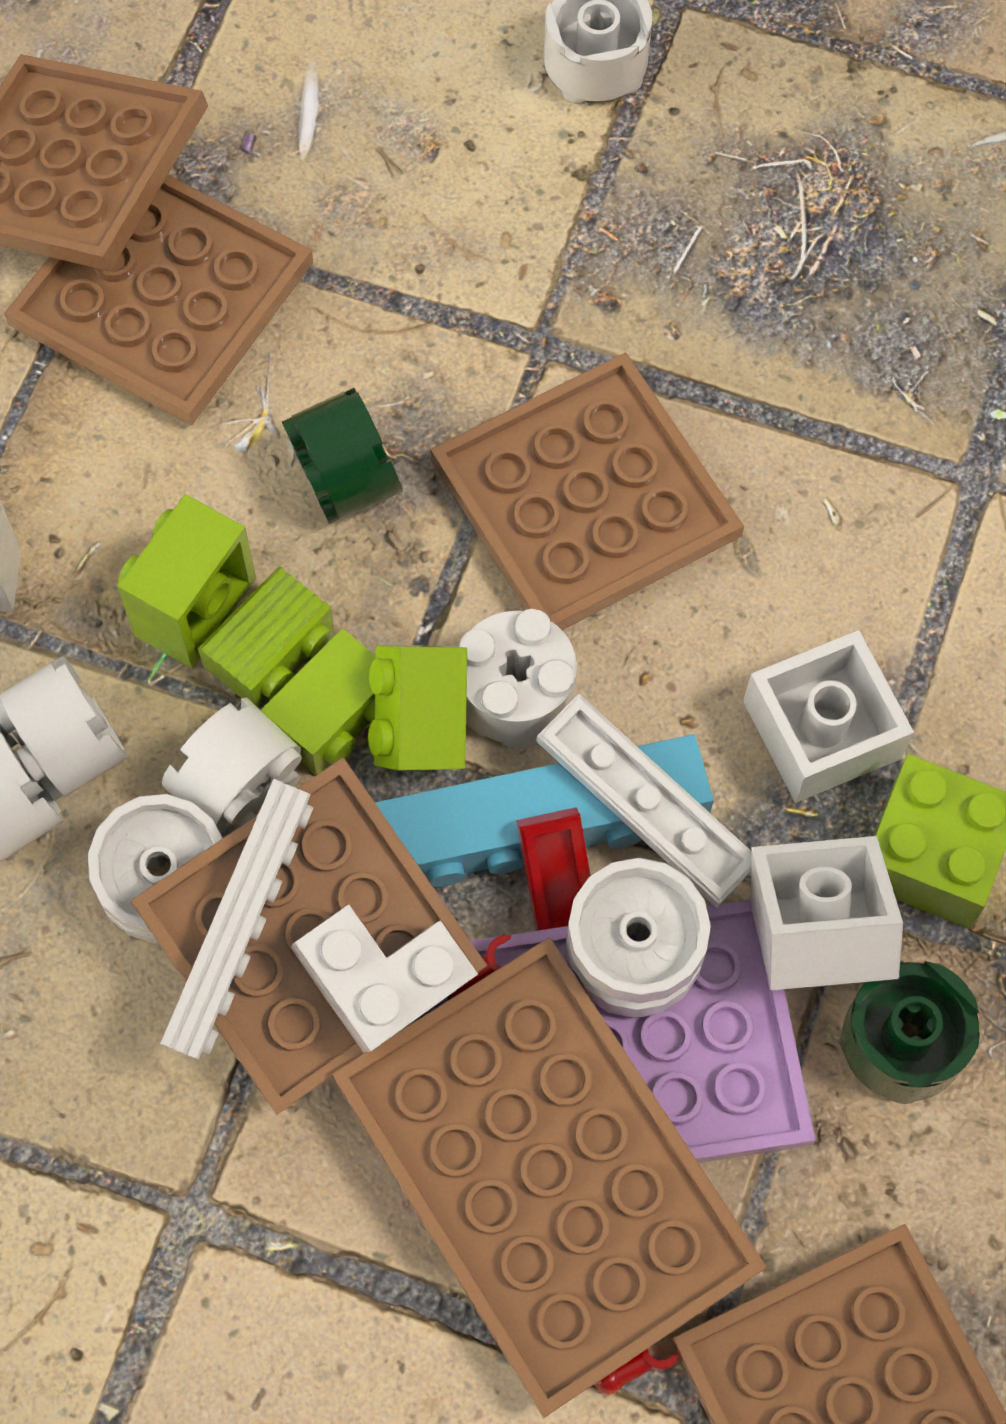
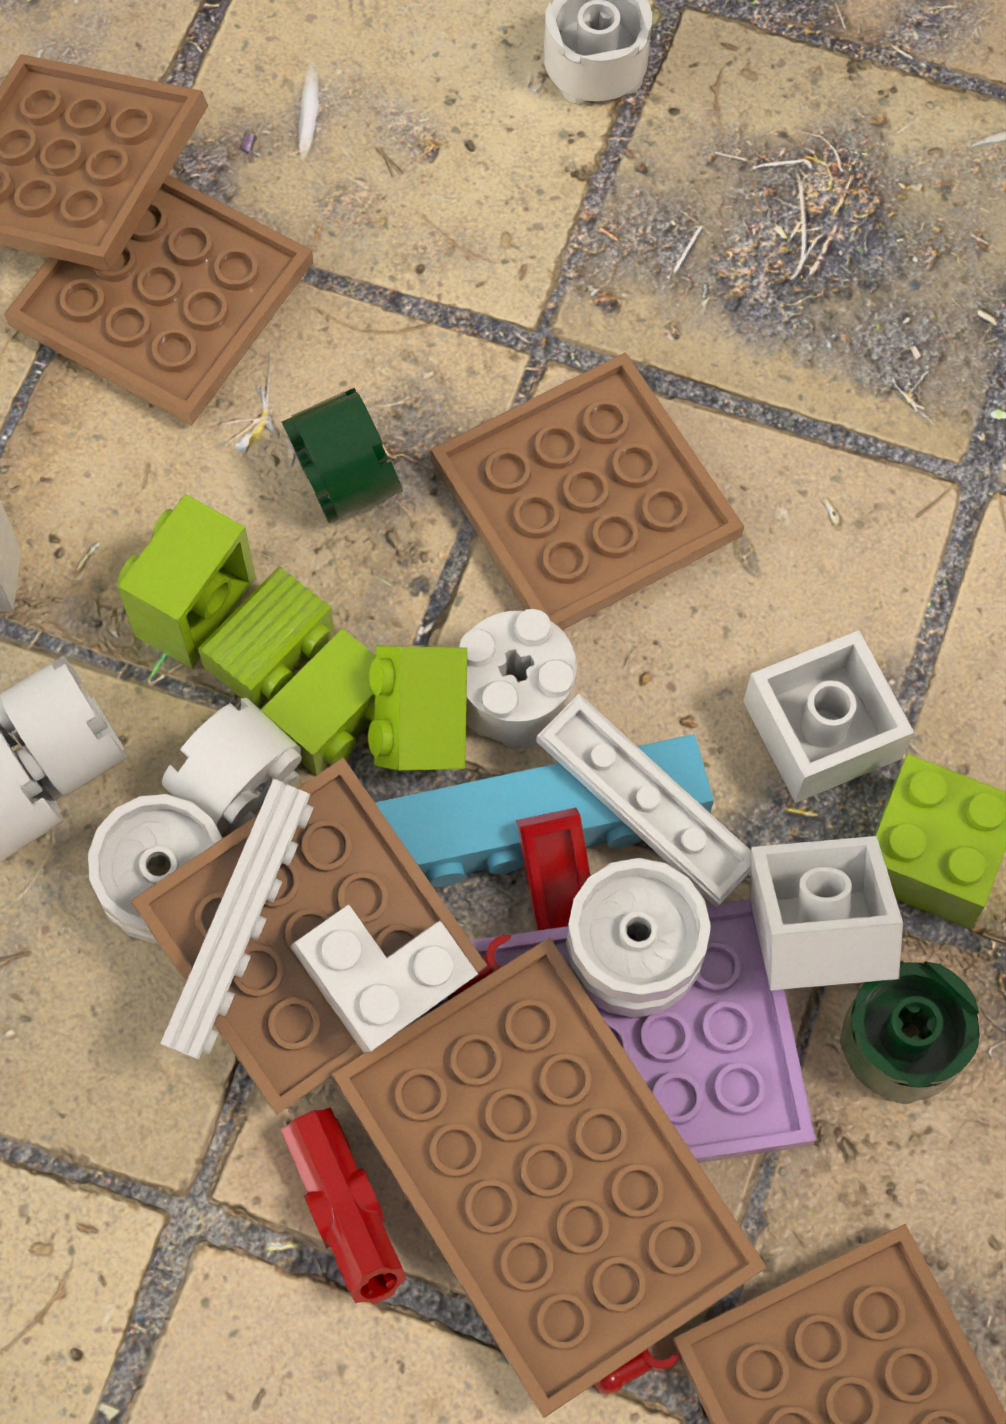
(344, 1206): none -> red piece

